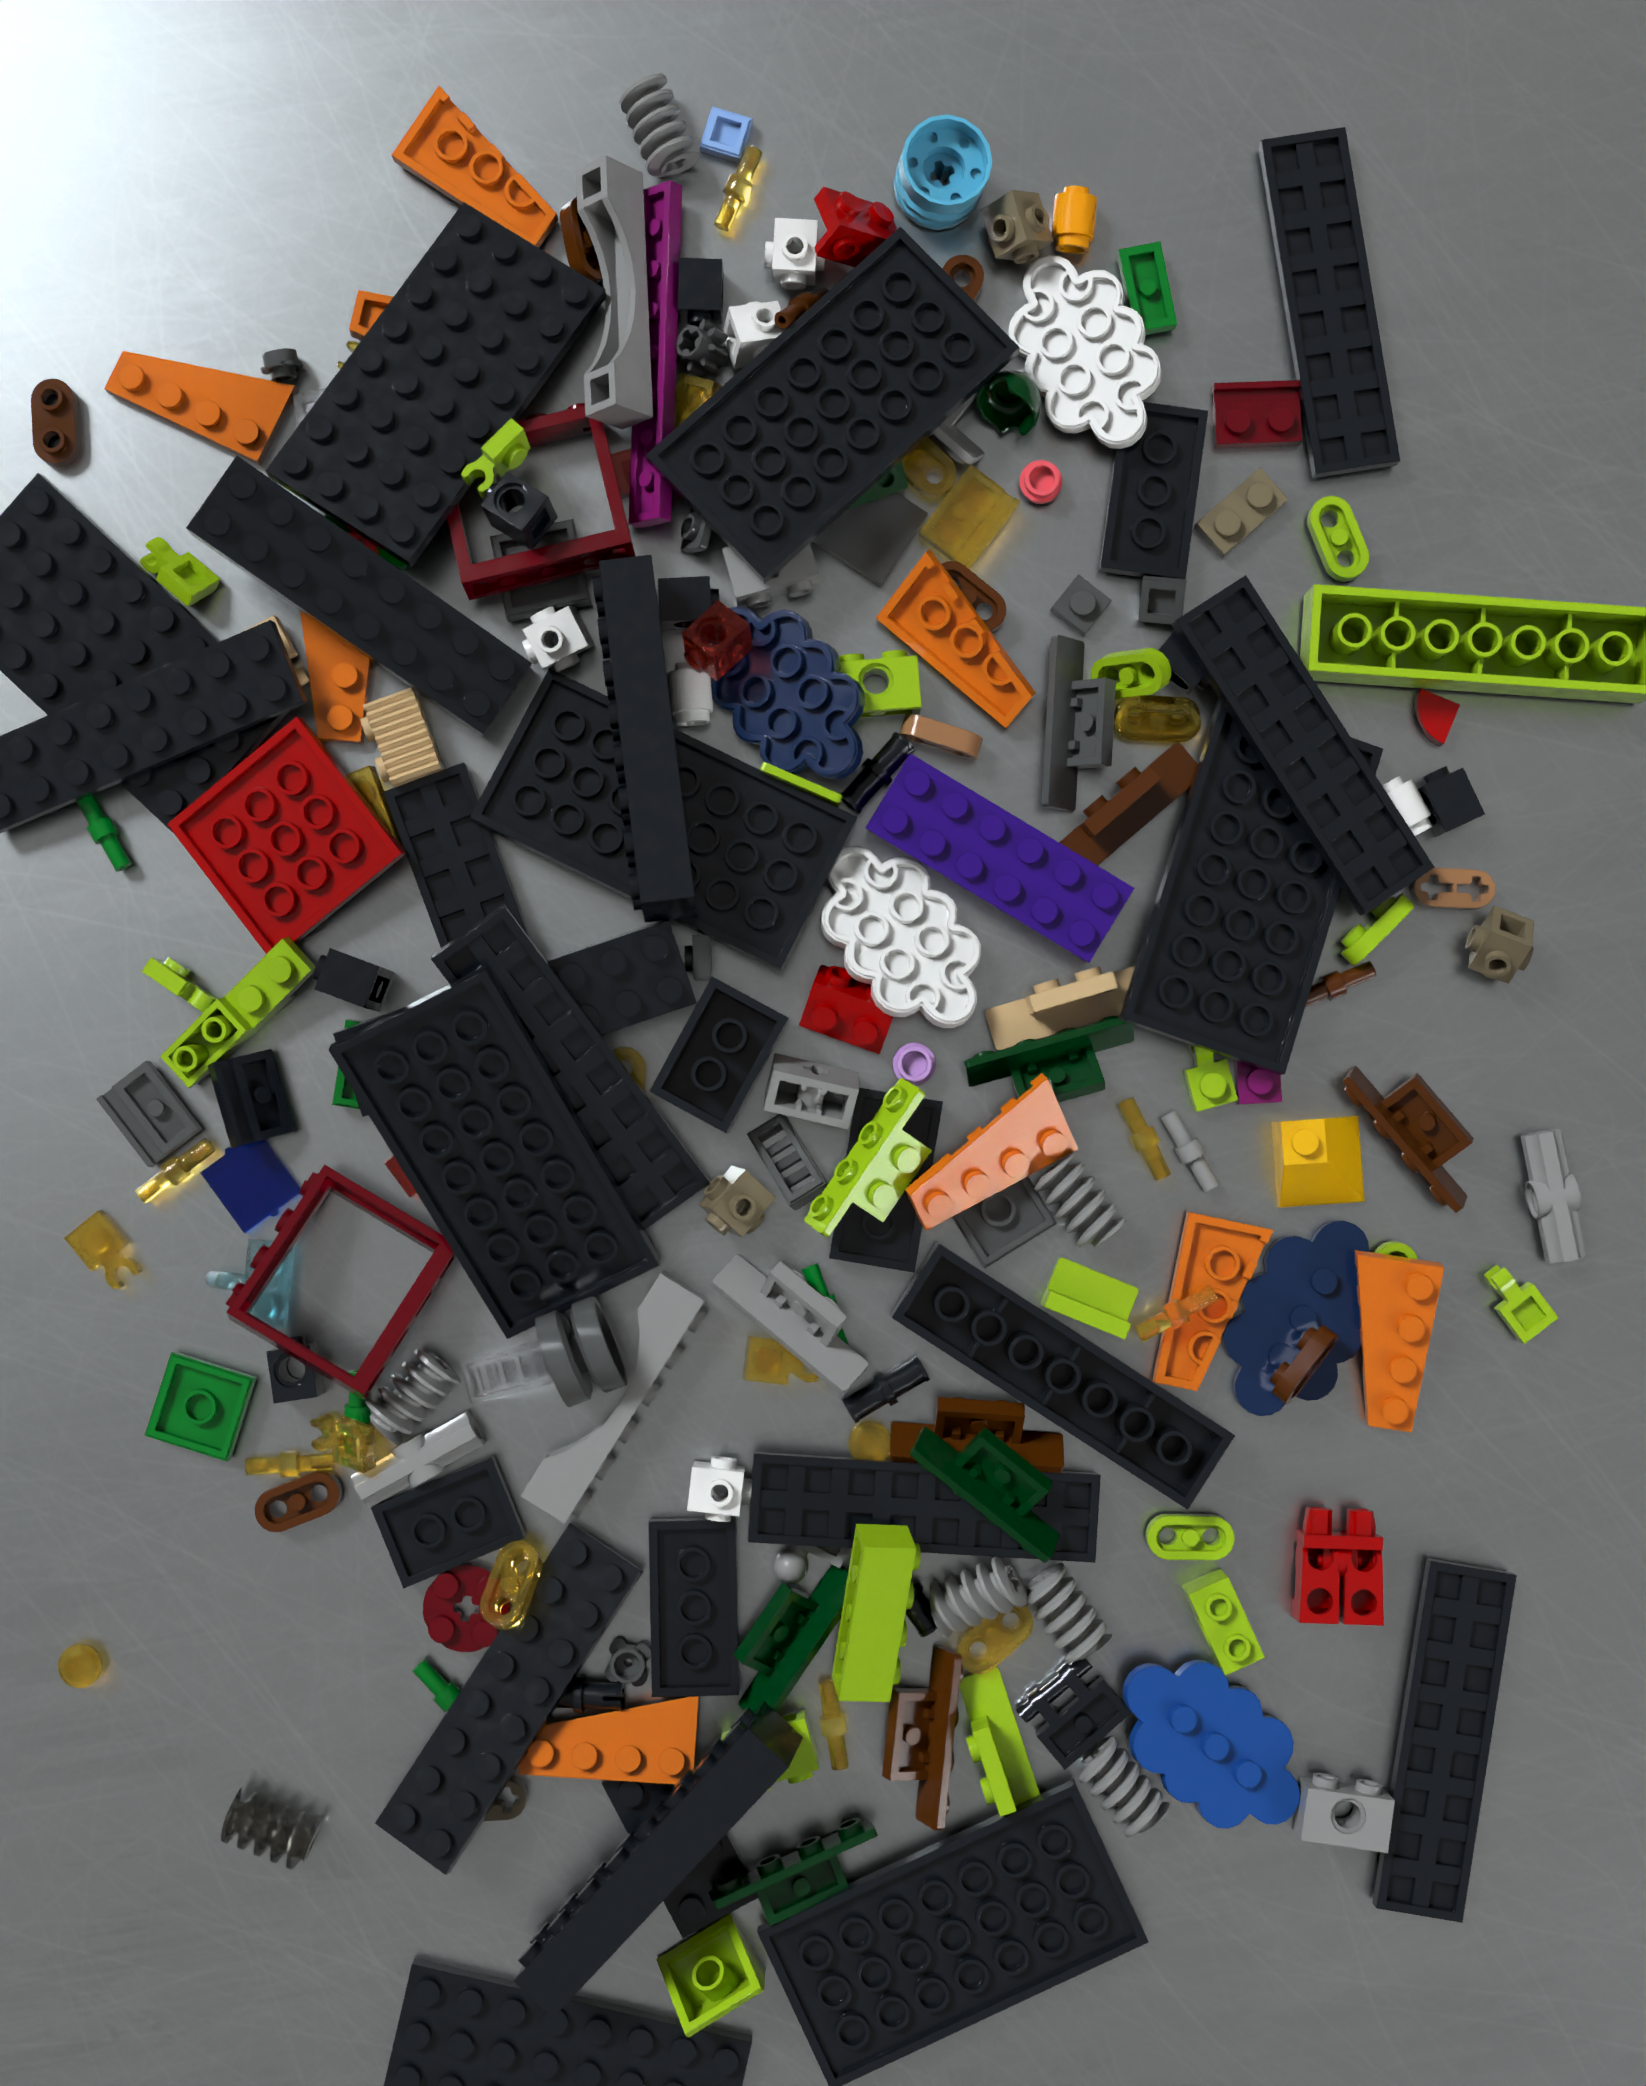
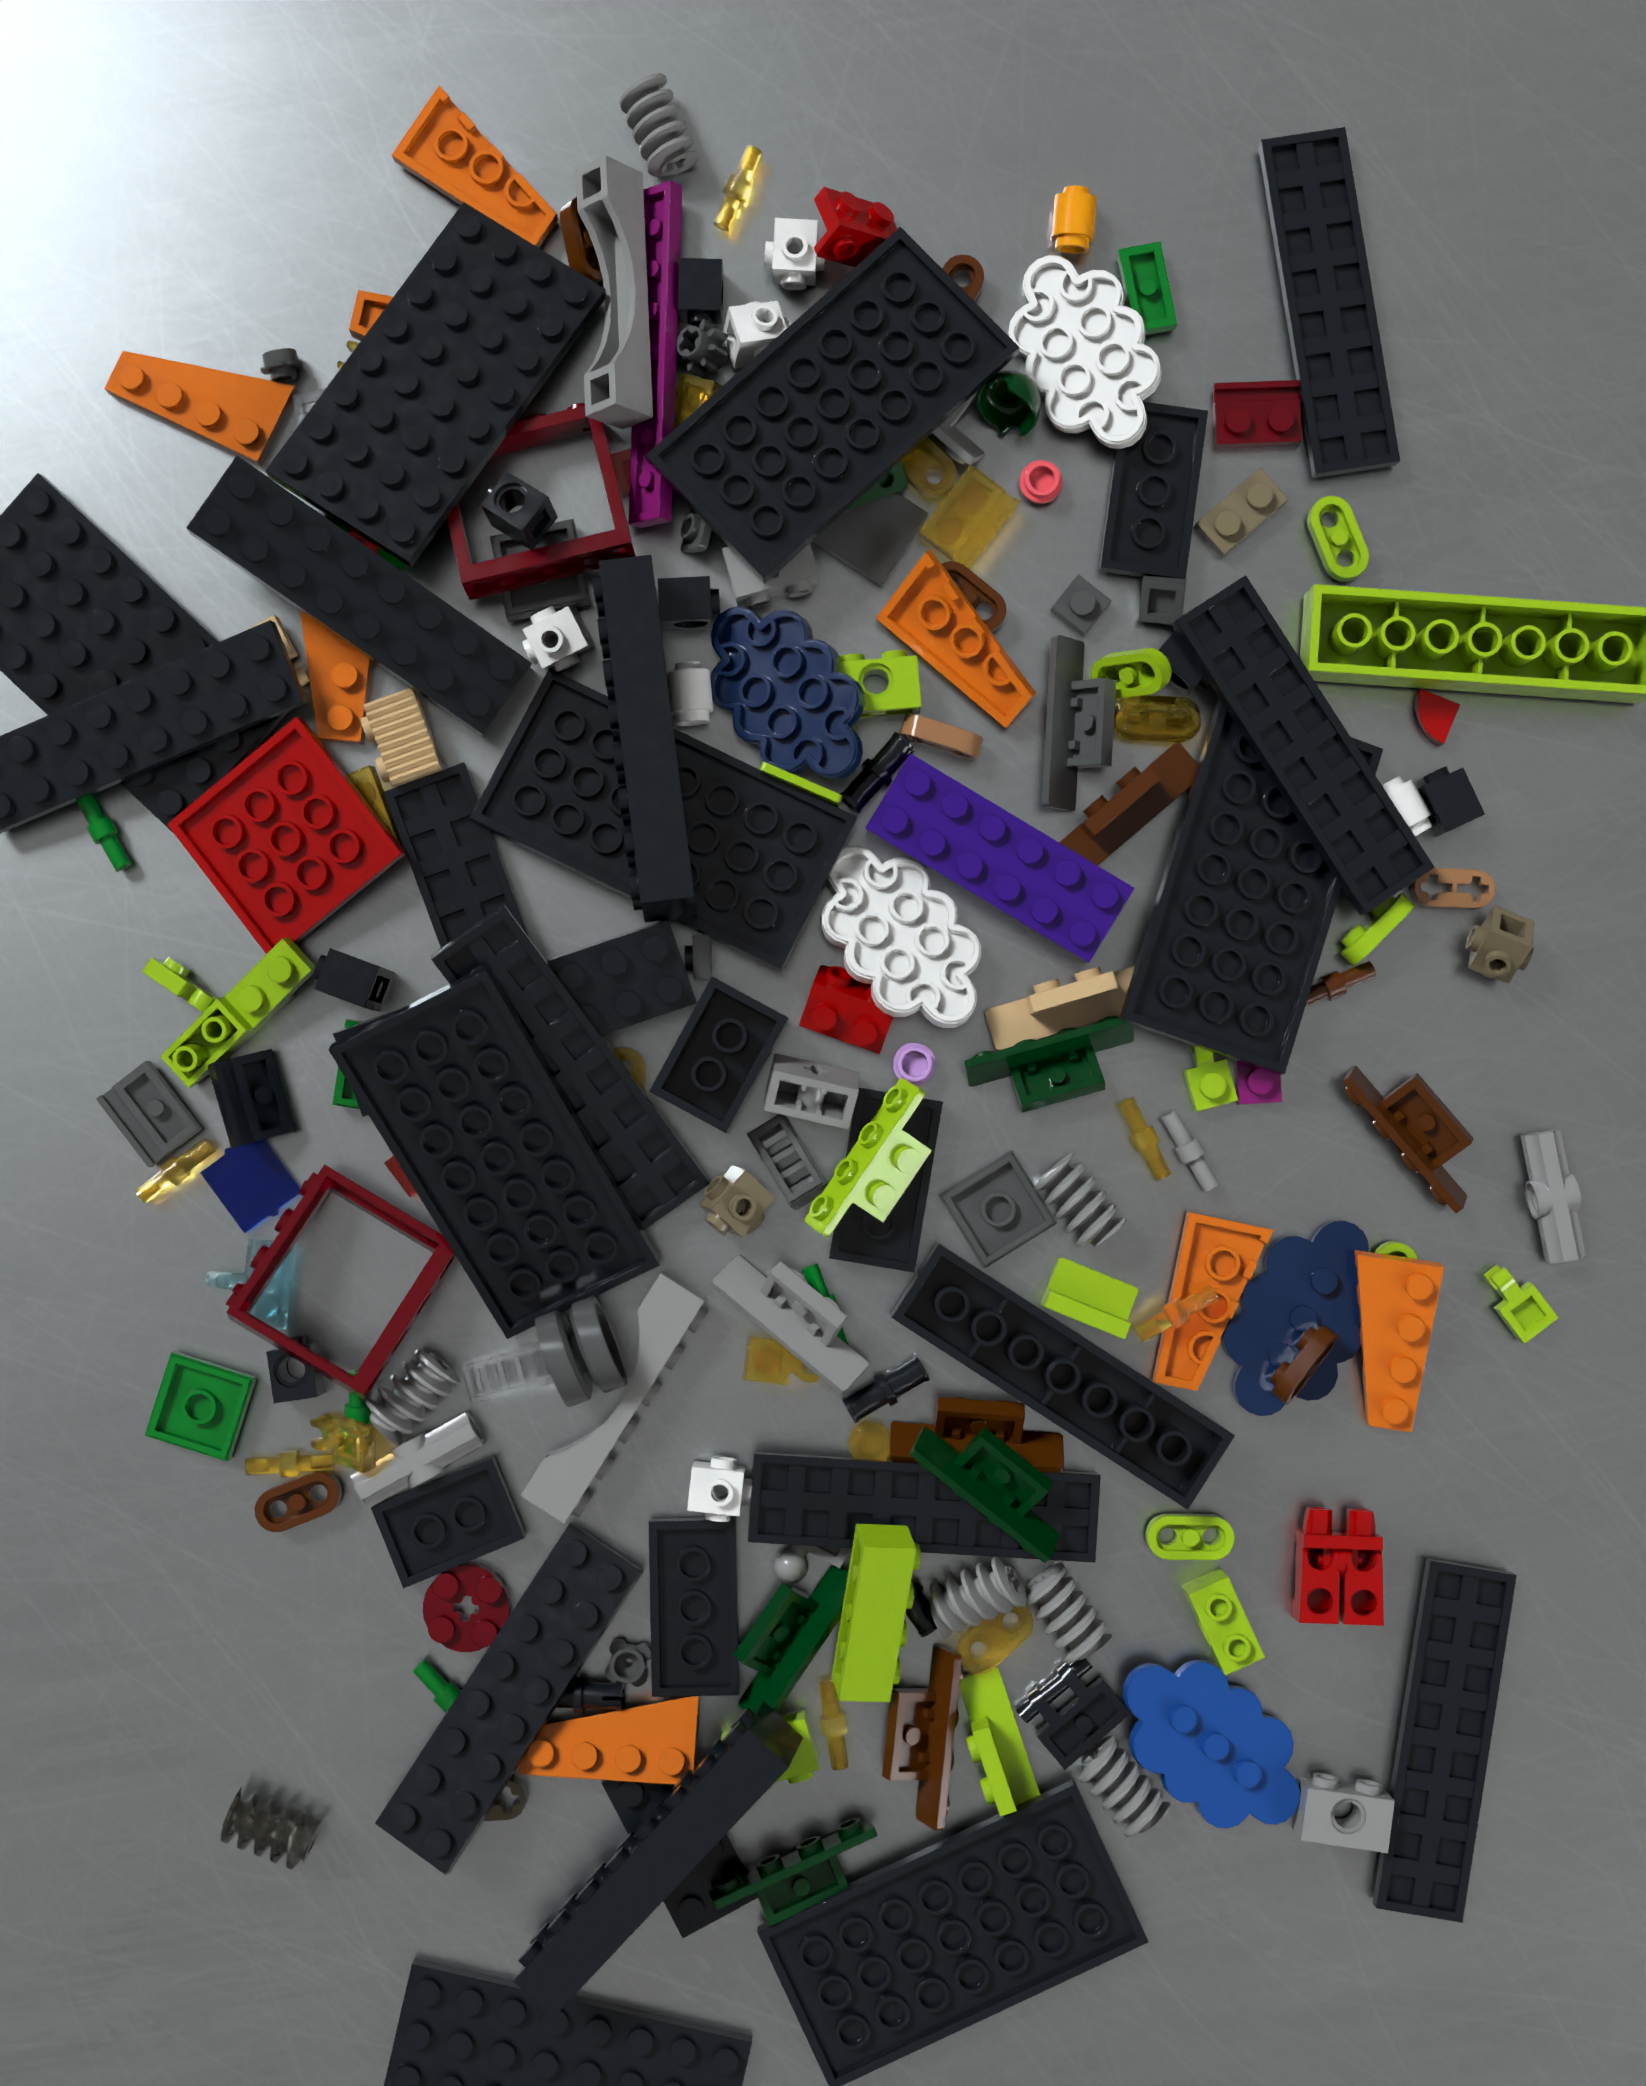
(55, 420): reddish brown plate -> none
(80, 1665): clear yellow plate -> none
(99, 1244): clear yellow plate -> none
(182, 574): lime plate -> none
(501, 453): lime plate -> none
(508, 1586): clear yellow plate -> none
(711, 1974): lime slope -> none
(720, 626): clear red brick -> none
(726, 135): light blue tile -> none
(797, 307): reddish brown bar -> none
(951, 152): medium azure wheel -> none
(1008, 1149): orange wing -> none
(1017, 226): dark tan brick -> none
(1317, 1161): yellow slope -> none

